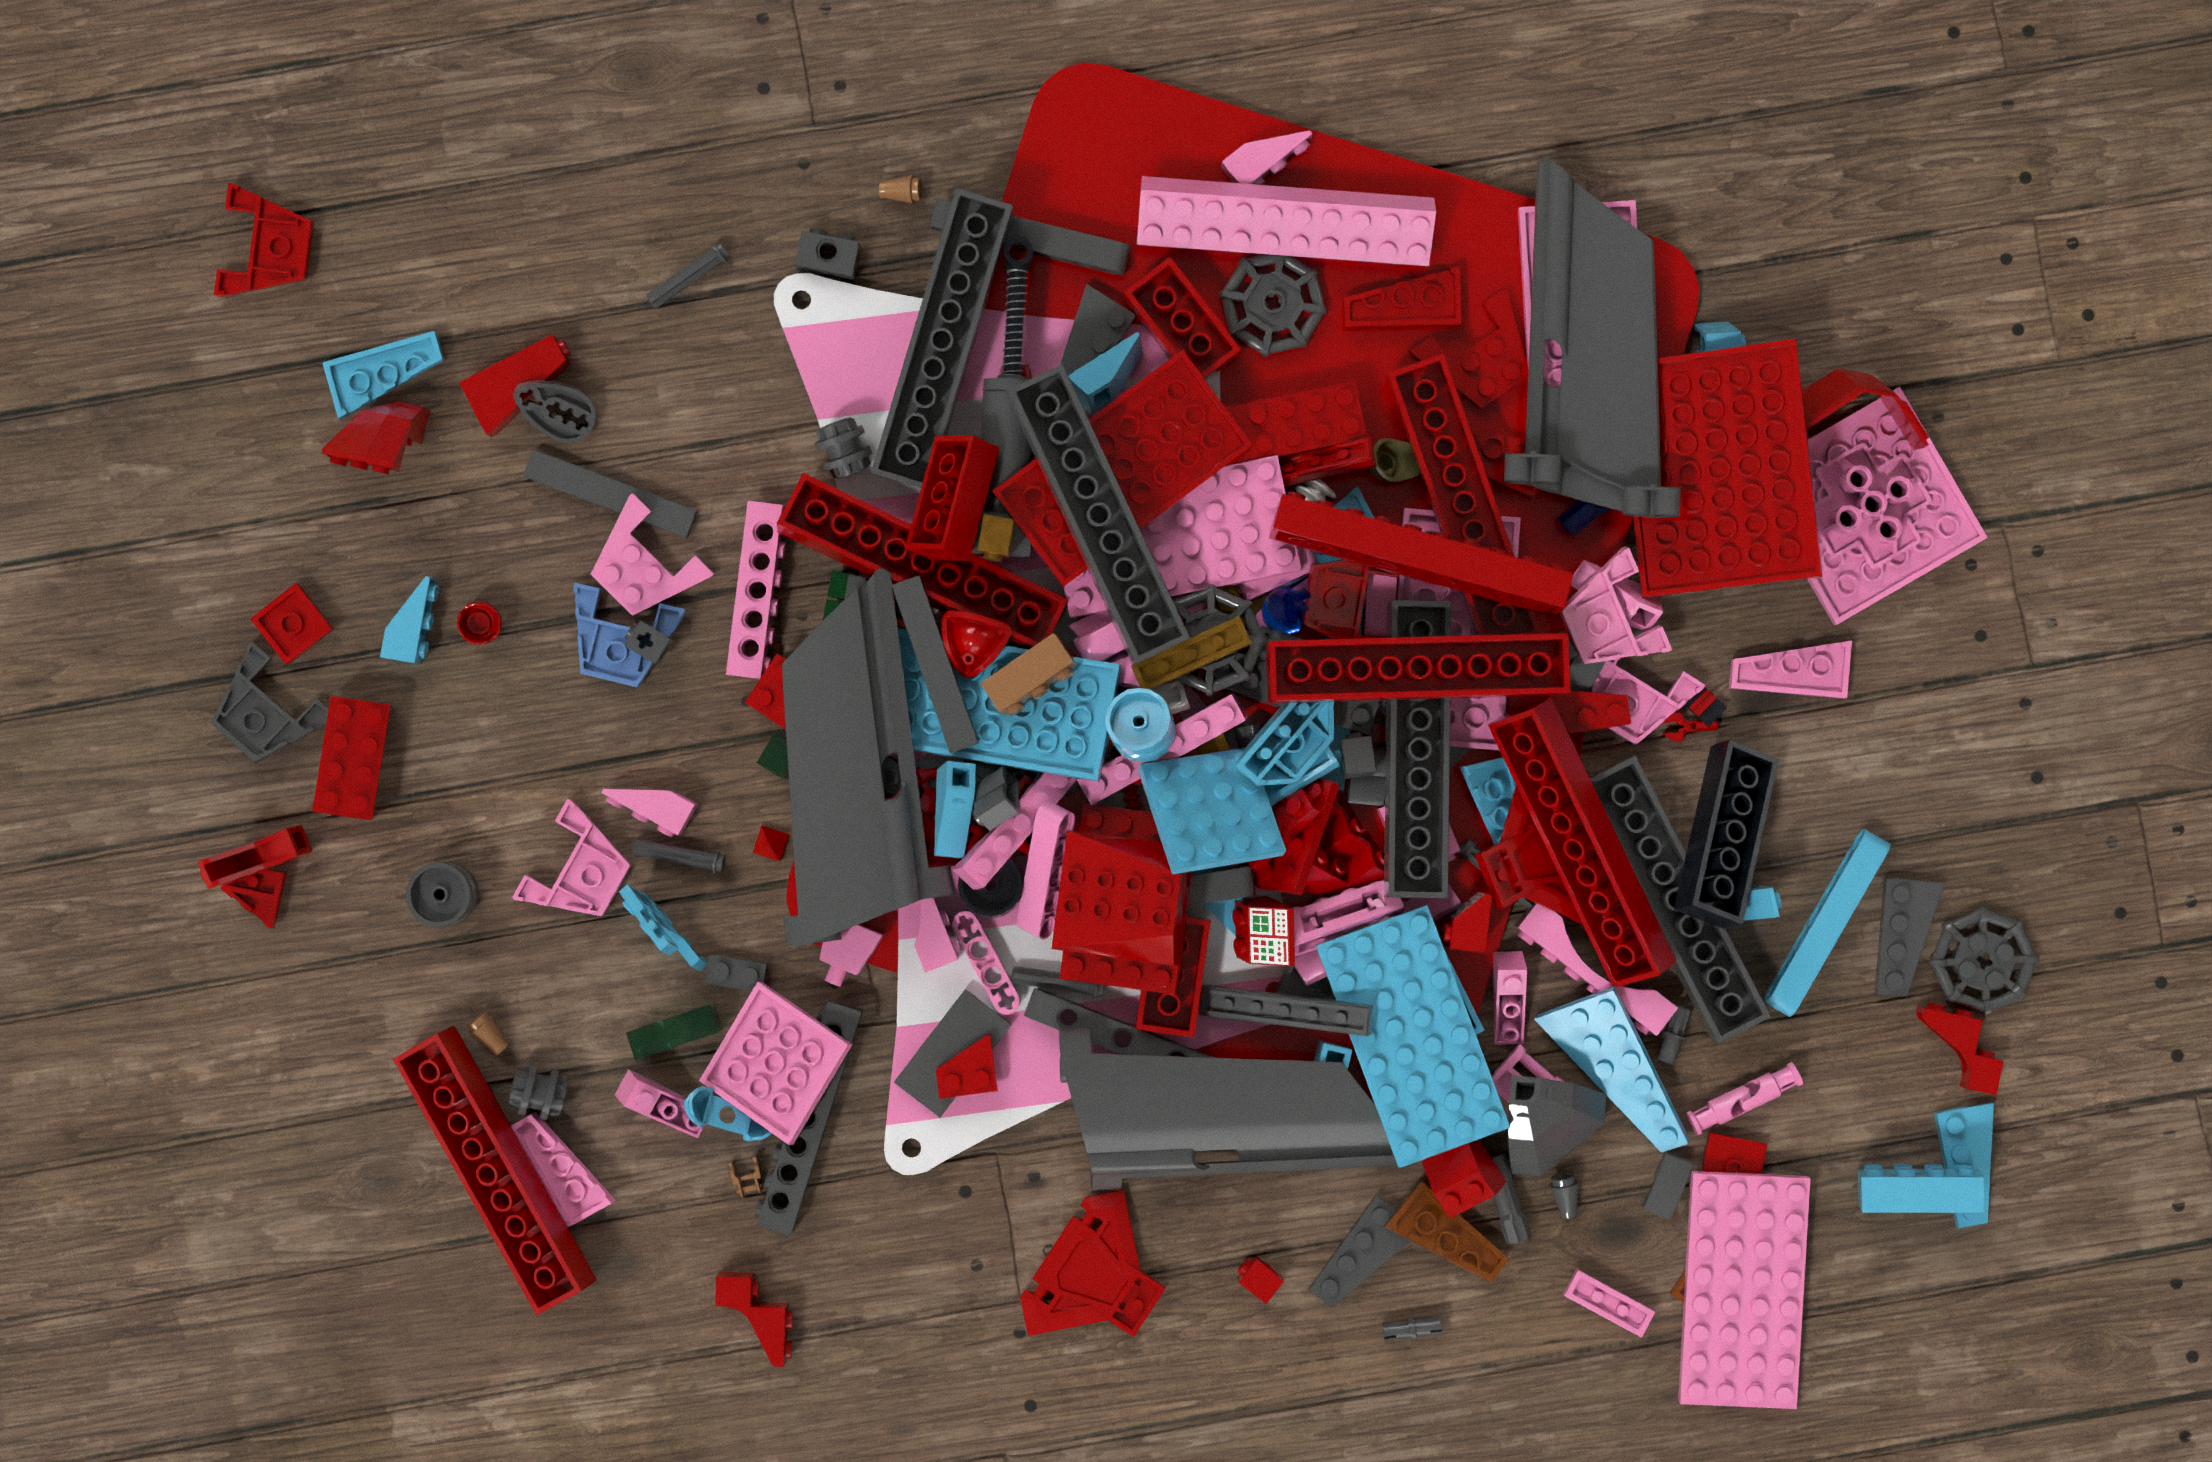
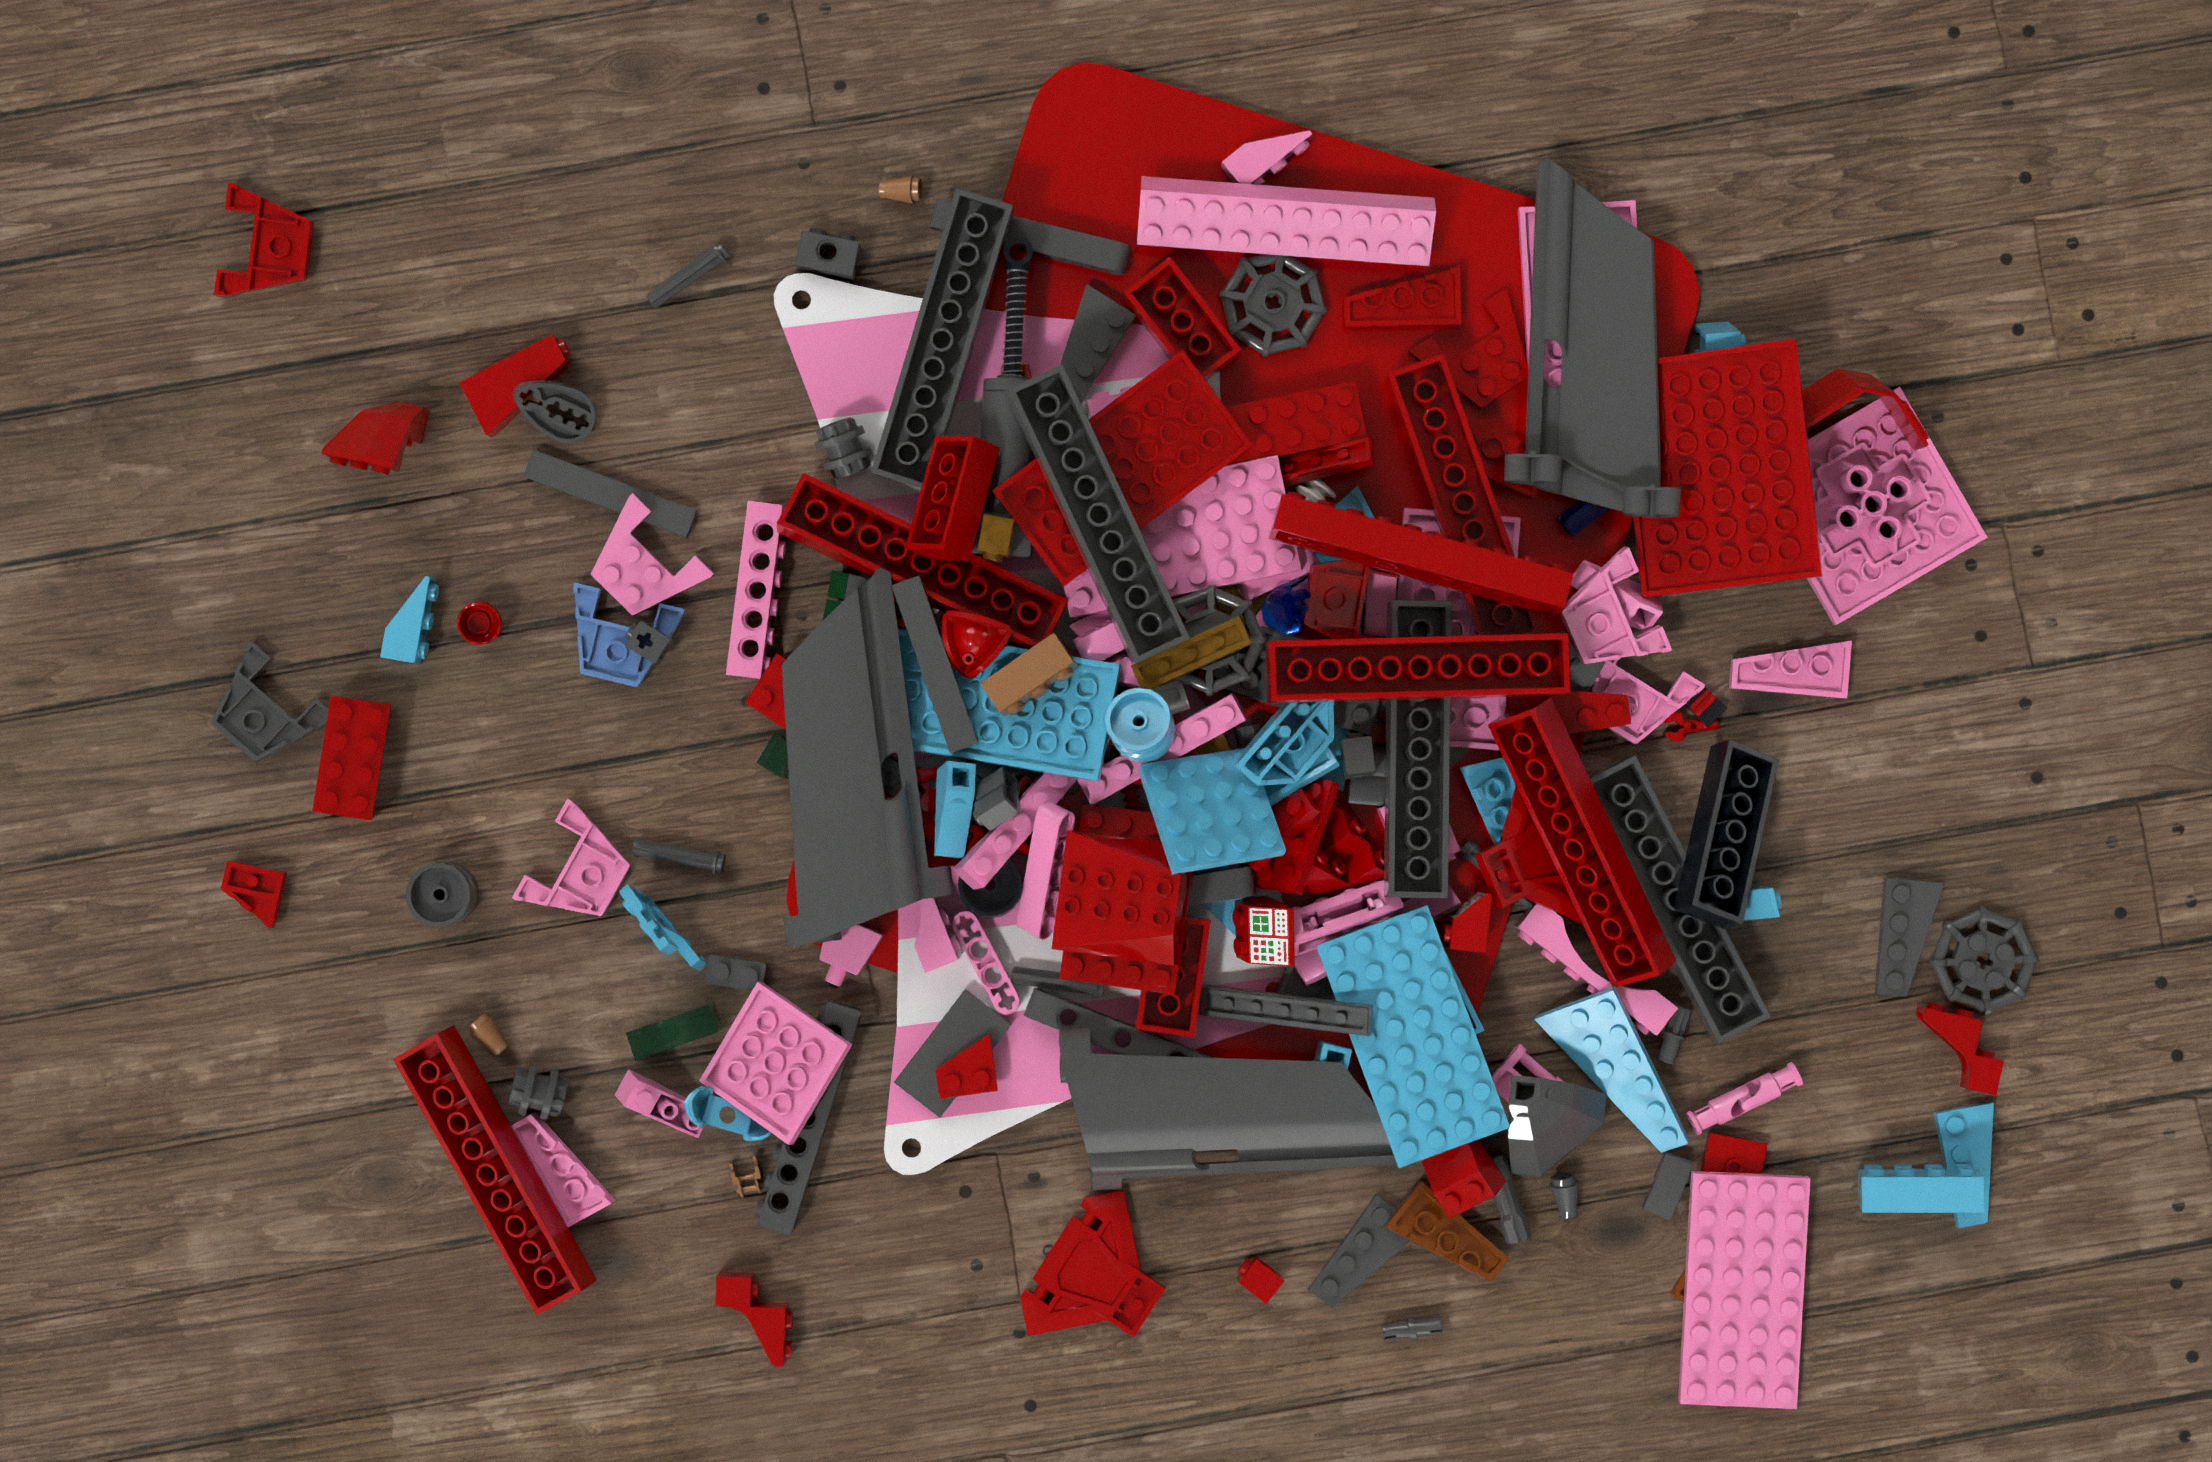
(254, 857): red arch -> none
(292, 624): red plate -> none
(377, 371): medium azure wing -> none
(662, 807): bright pink slope -> none
(770, 843): red slope -> none
(1105, 376): medium azure slope -> none
(1393, 461): olive piece -> none
(1509, 997): bright pink slope -> none
(1609, 1303): bright pink plate -> none
(1826, 922): medium azure beam -> none

